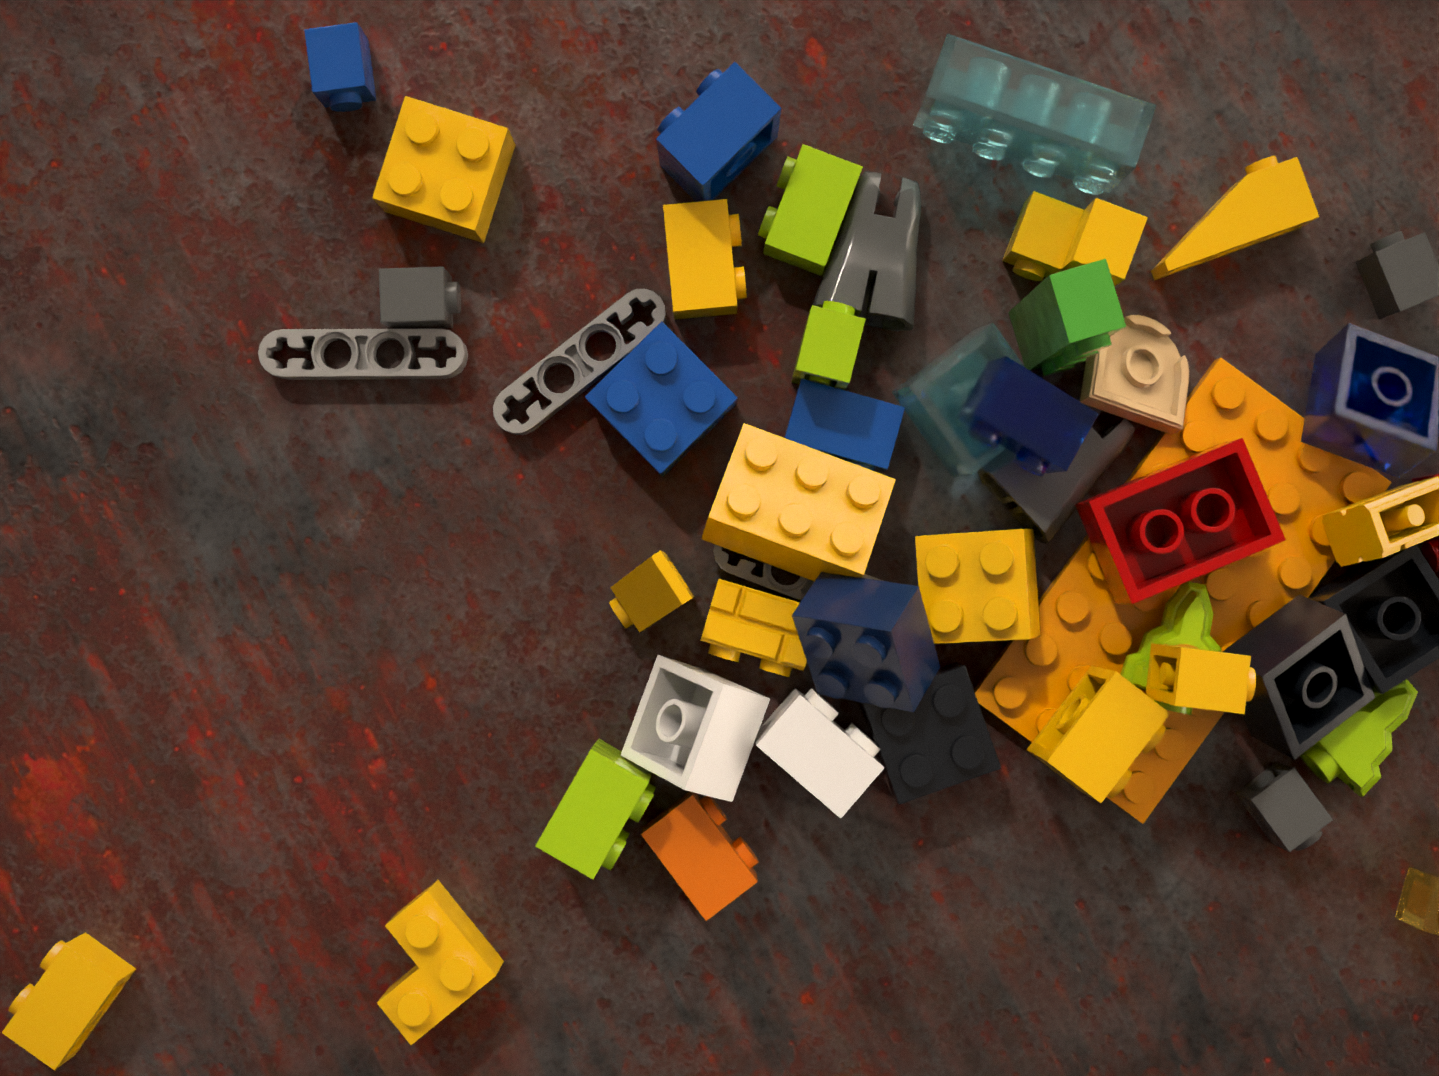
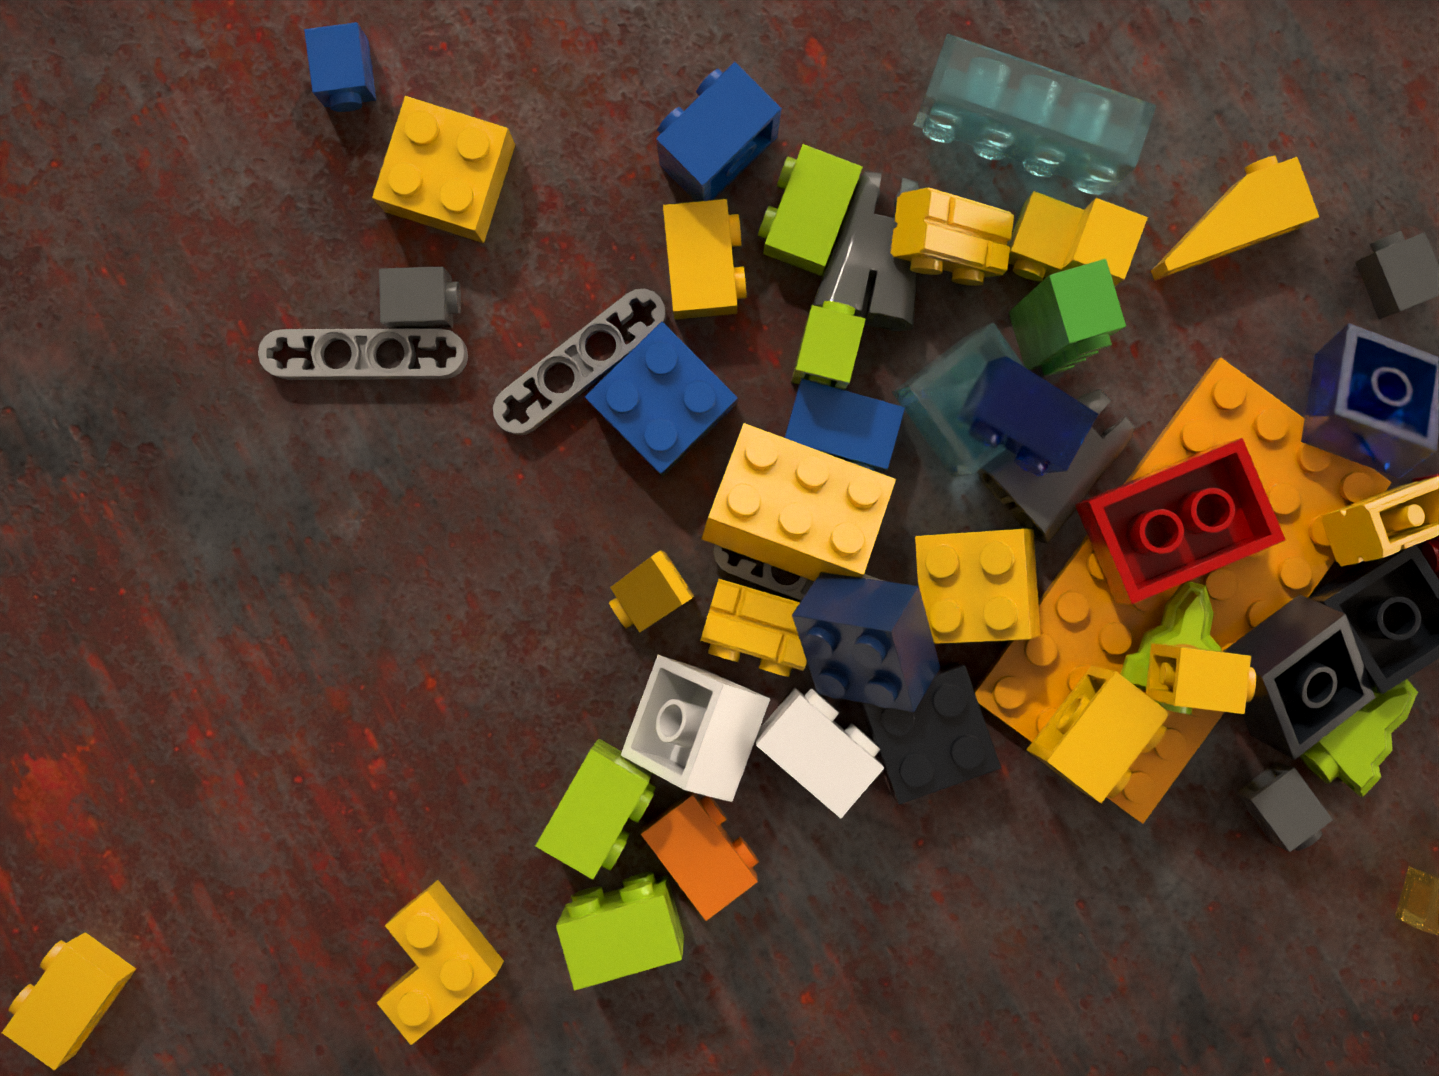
(620, 930): none -> lime brick
(951, 235): none -> yellow brick
(1139, 376): tan tile -> none

